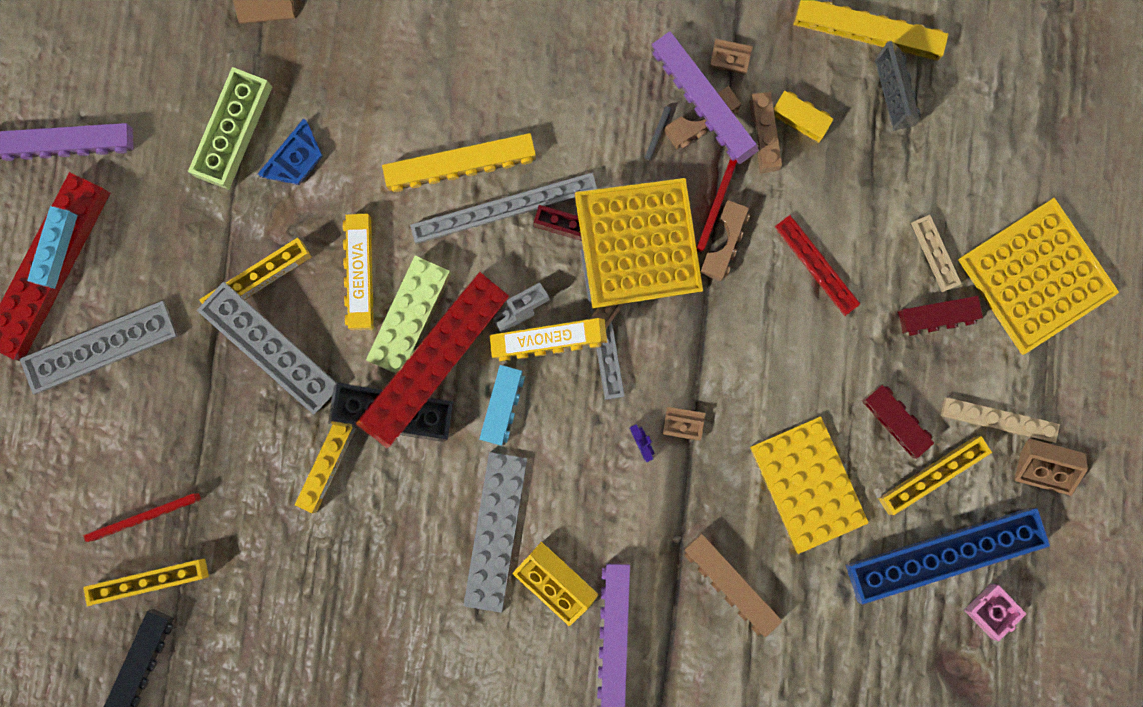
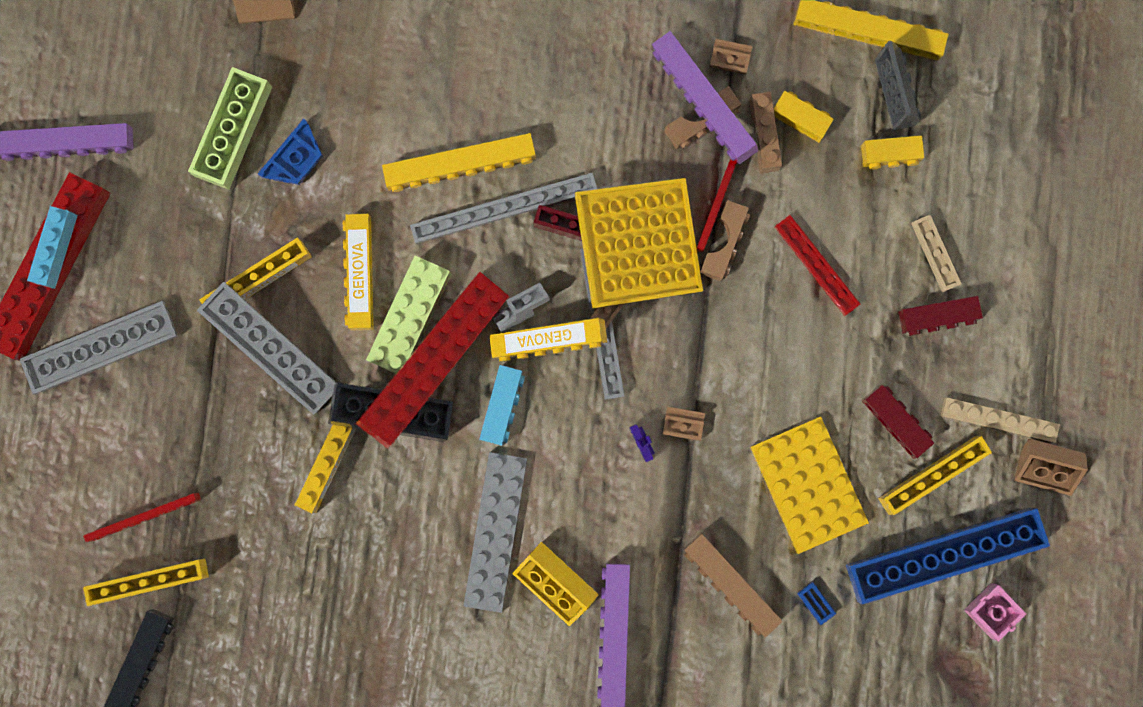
(658, 133): dark grey bar -> none
(806, 590): none -> blue tile
(892, 152): none -> yellow brick
(1038, 276): yellow plate -> none

